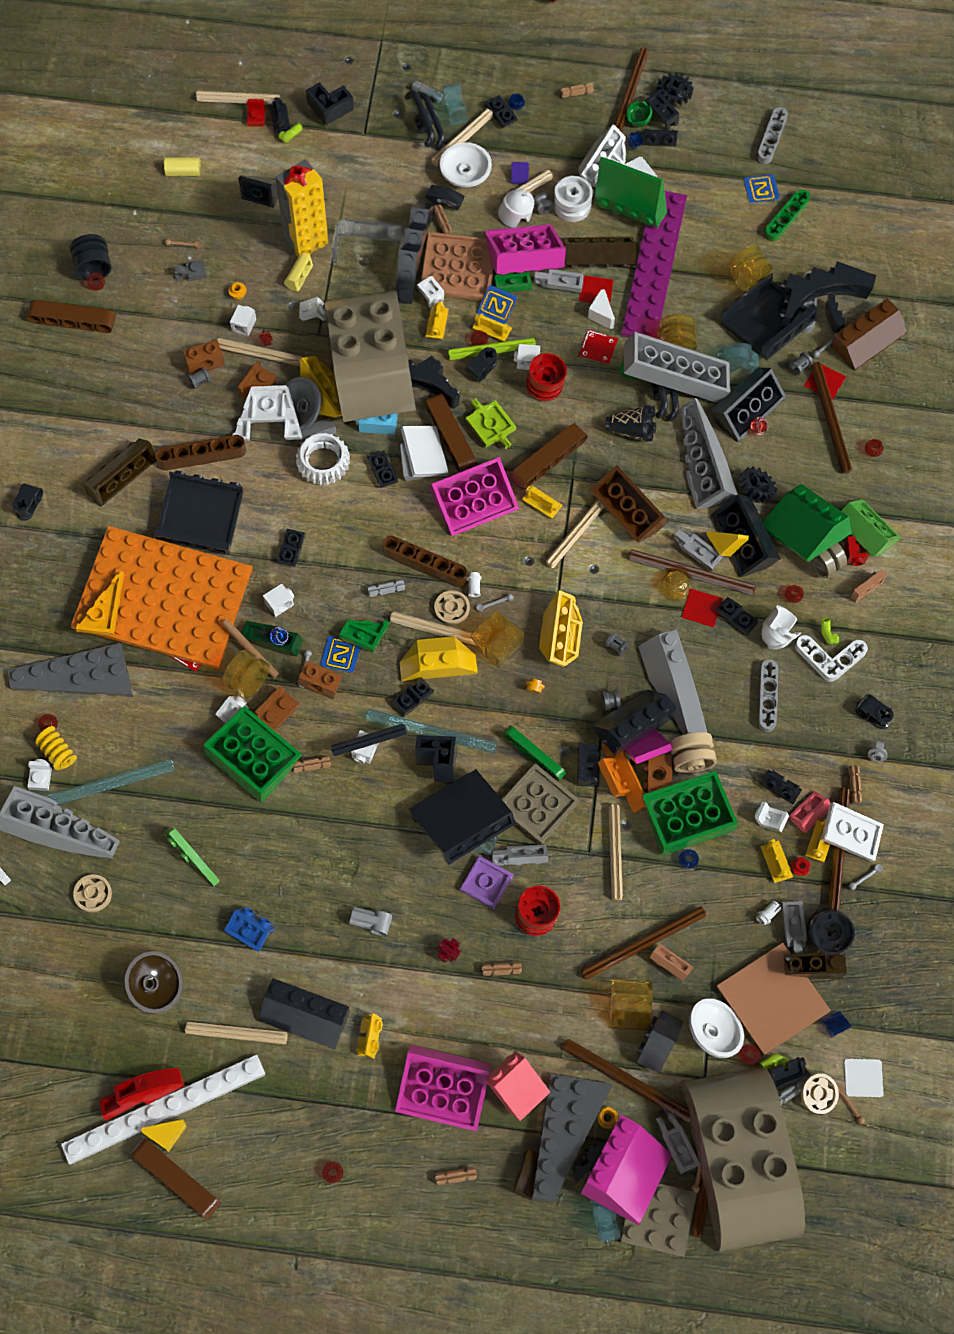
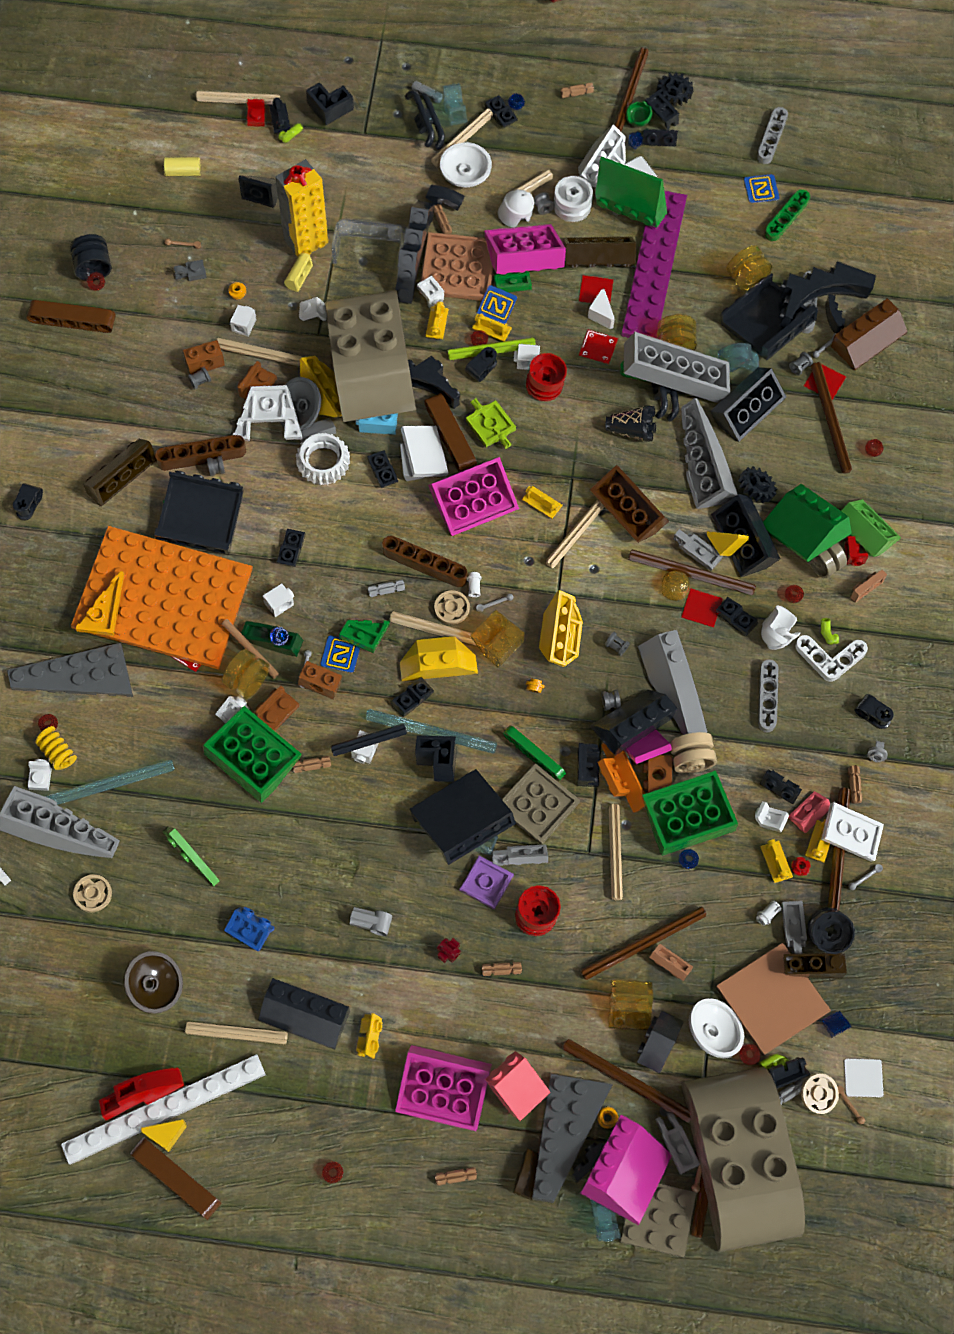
(216, 465): none -> flat silver wheel
(265, 337): clear red plate -> none
(519, 172): dark purple slope -> none
(548, 456): reddish brown beam -> none
(560, 280): light grey hinge -> none
(759, 426): clear red plate -> none

